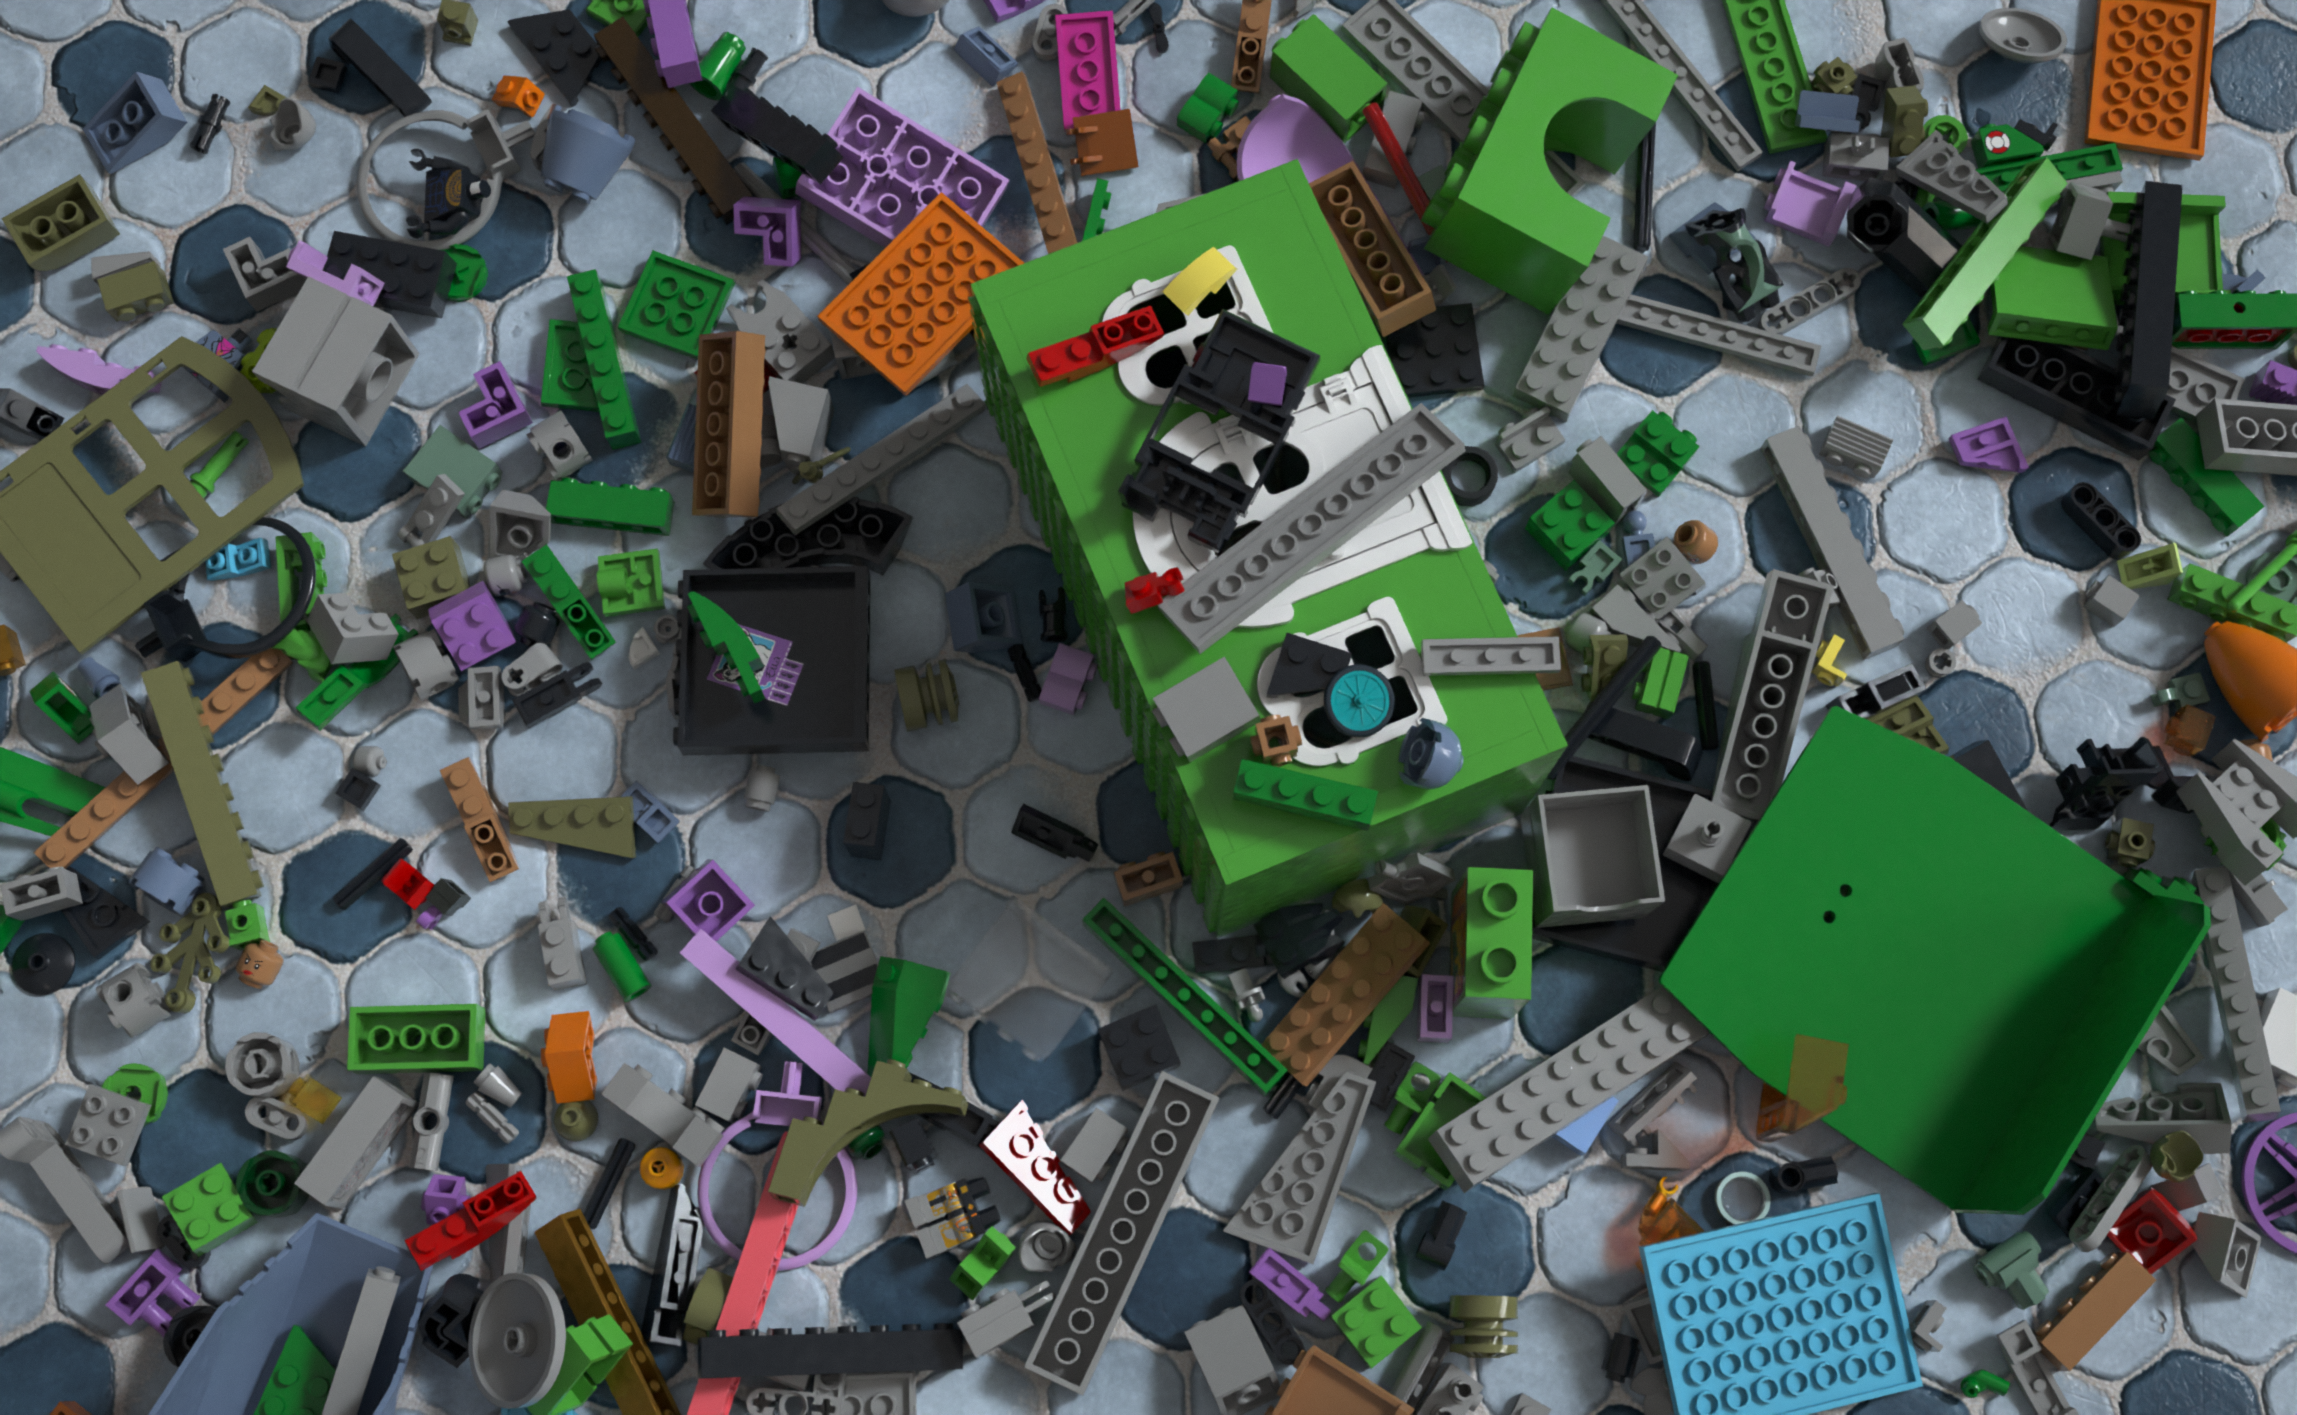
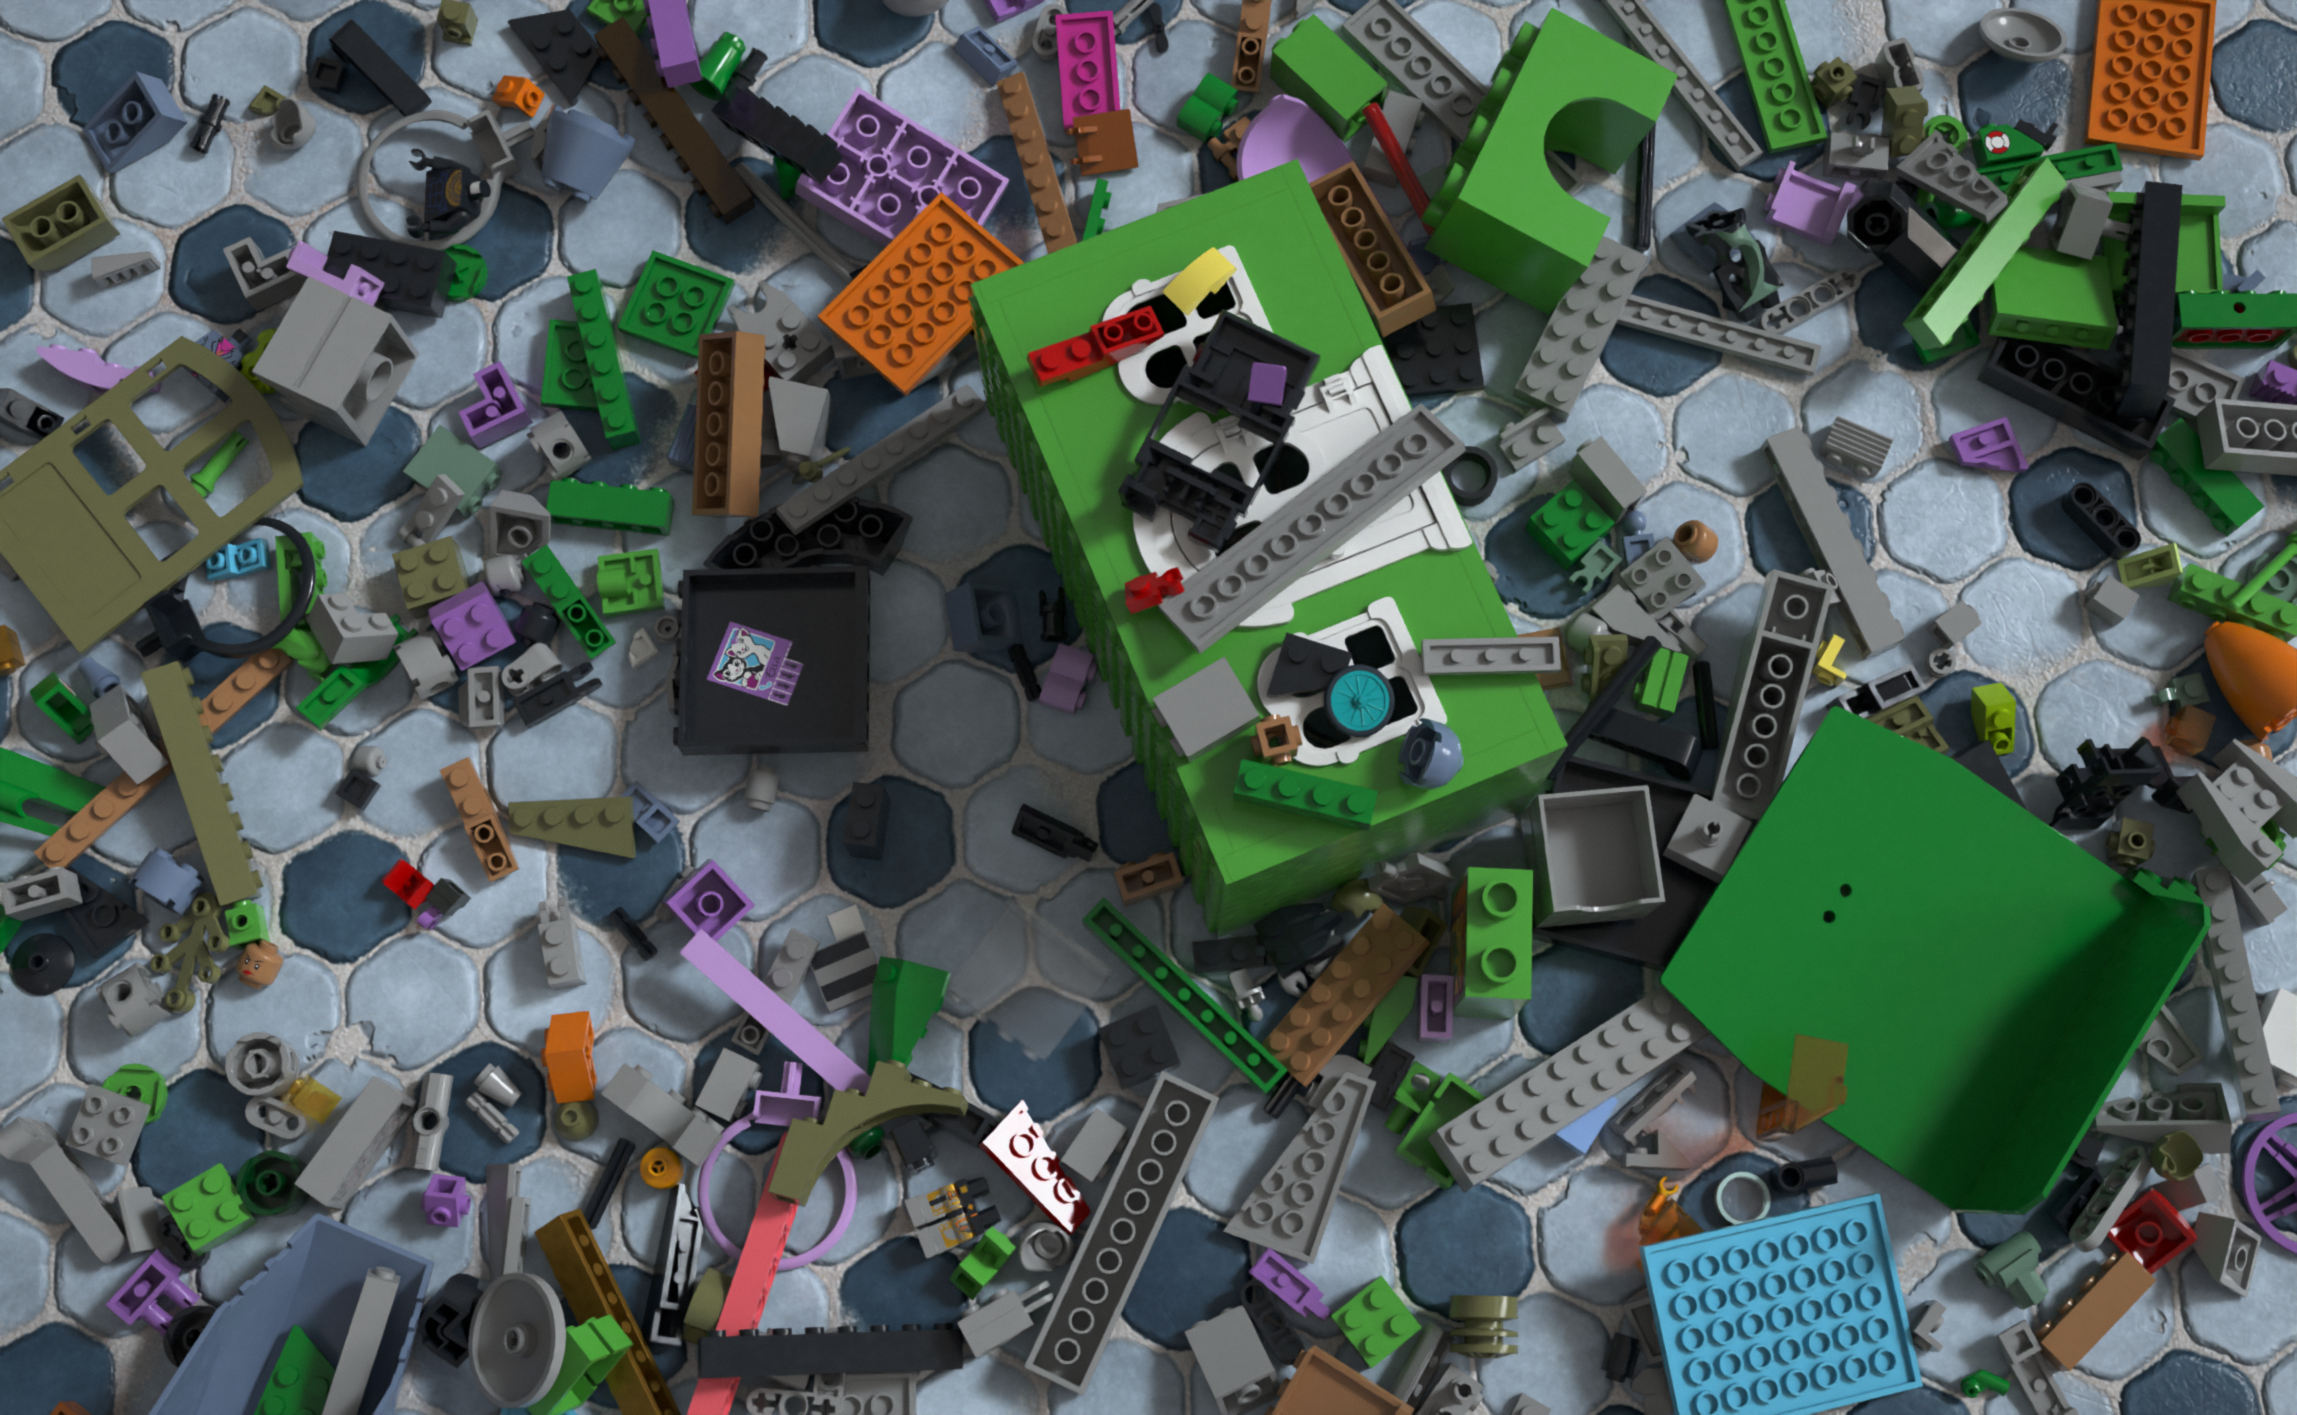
(135, 291): olive brick -> none
(372, 874): black axle -> none
(385, 1039): bright green brick -> none
(473, 1224): red slope -> none
(621, 966): green brick -> none
(728, 639): green slope -> none
(778, 224): medium lavender brick -> none
(784, 971): black wing -> none
(926, 695): olive wheel -> none
(1354, 1267): bright green bracket -> none
(1438, 1243): black piece -> none
(1658, 451): green plate -> none
(1827, 111): sand blue panel -> none
(1994, 716): none -> lime slope

